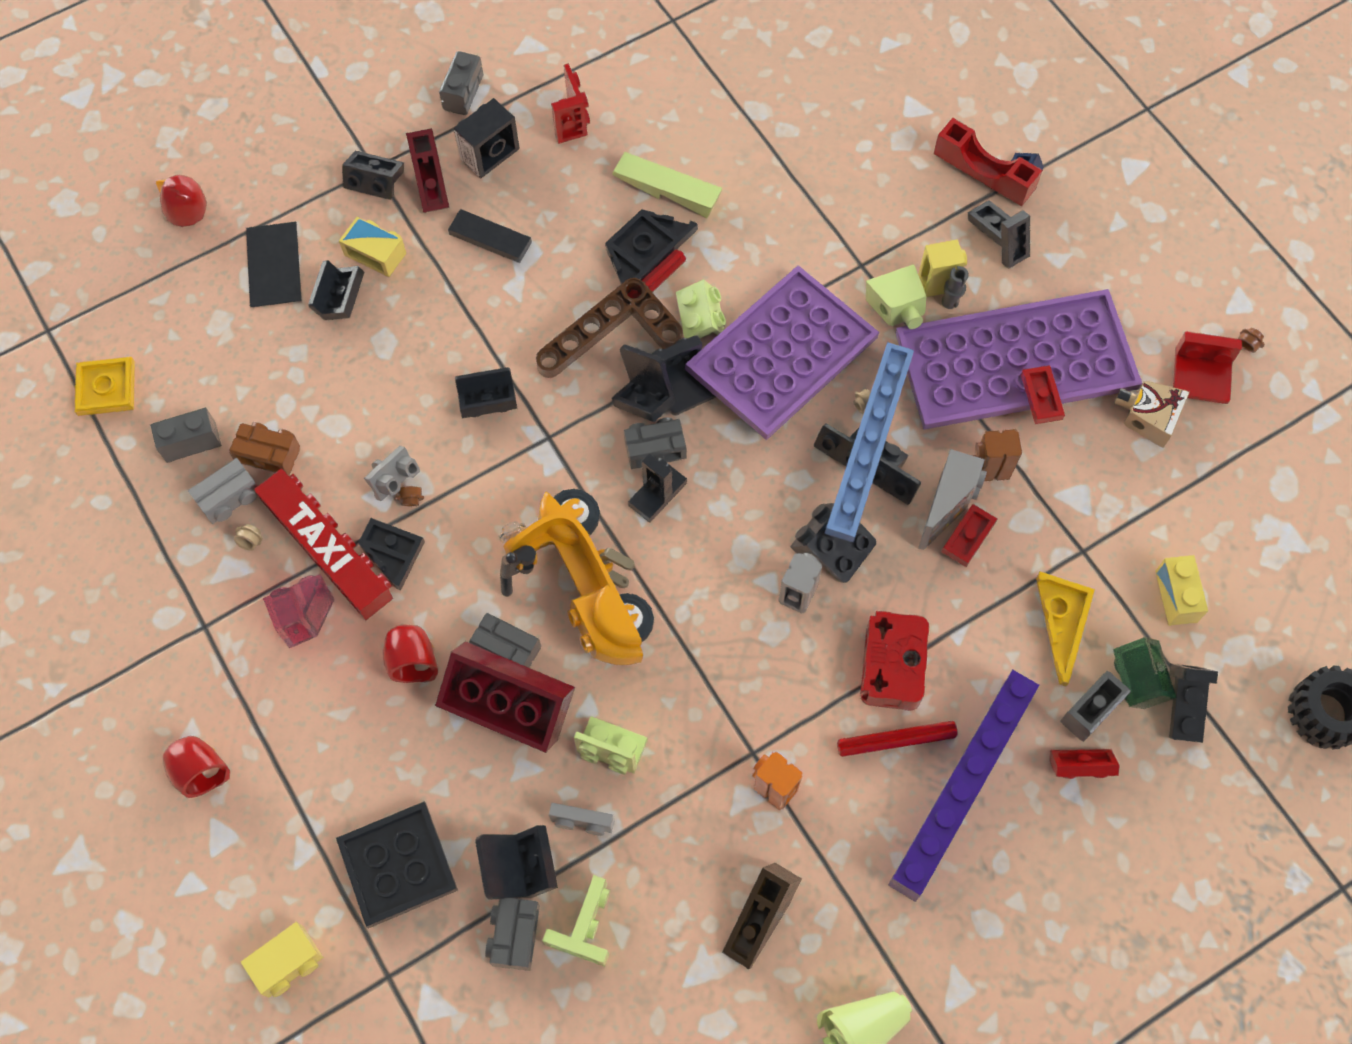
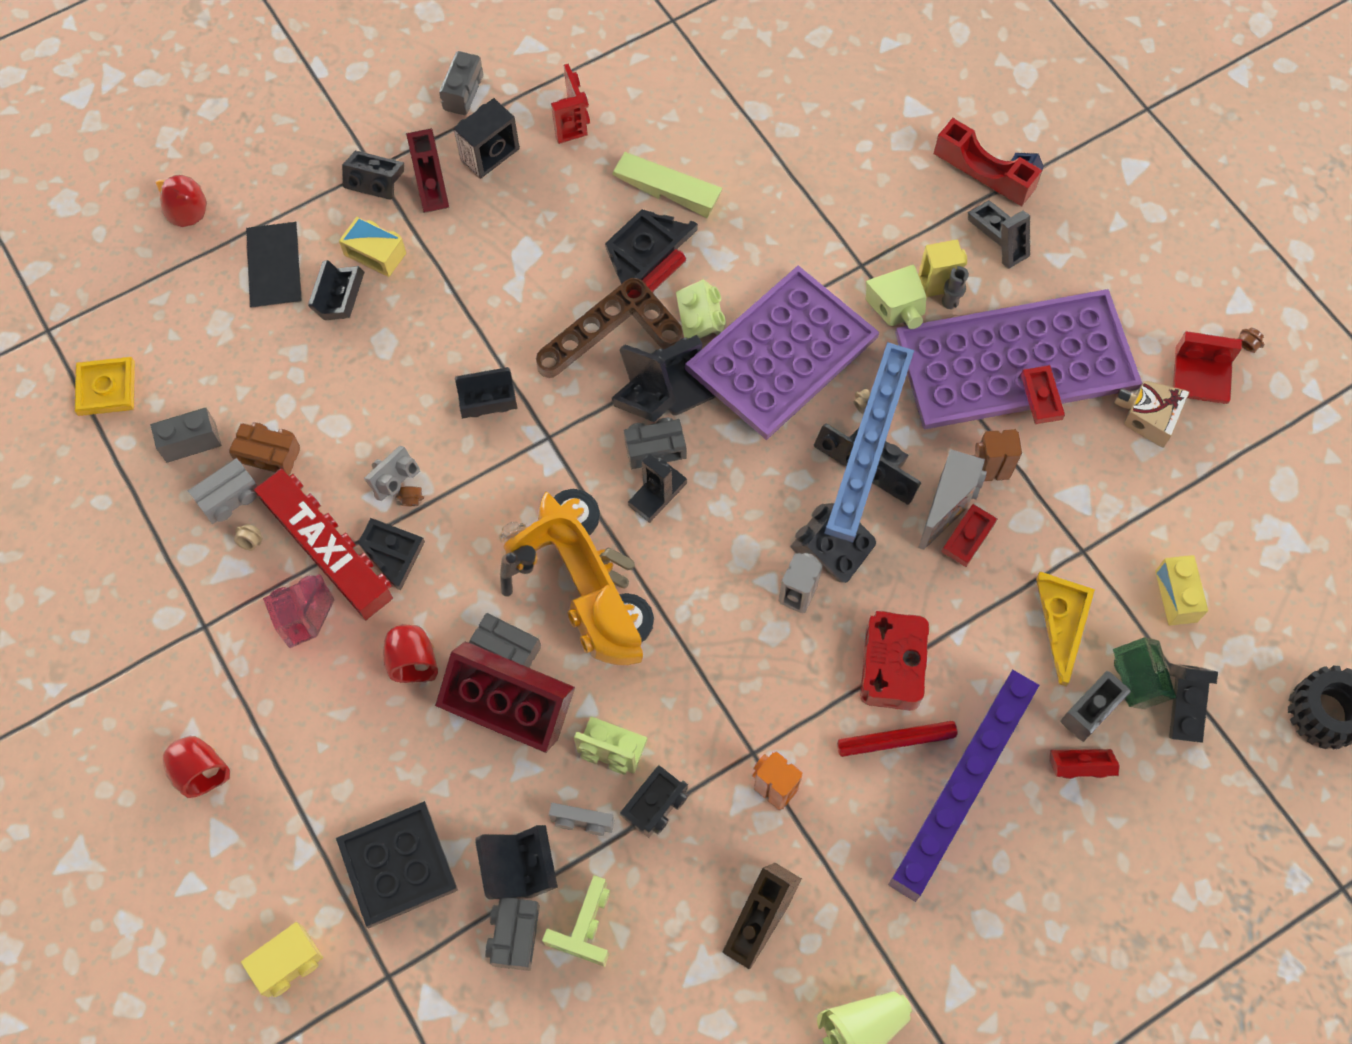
(490, 235): black tile -> none
(654, 802): none -> black bracket

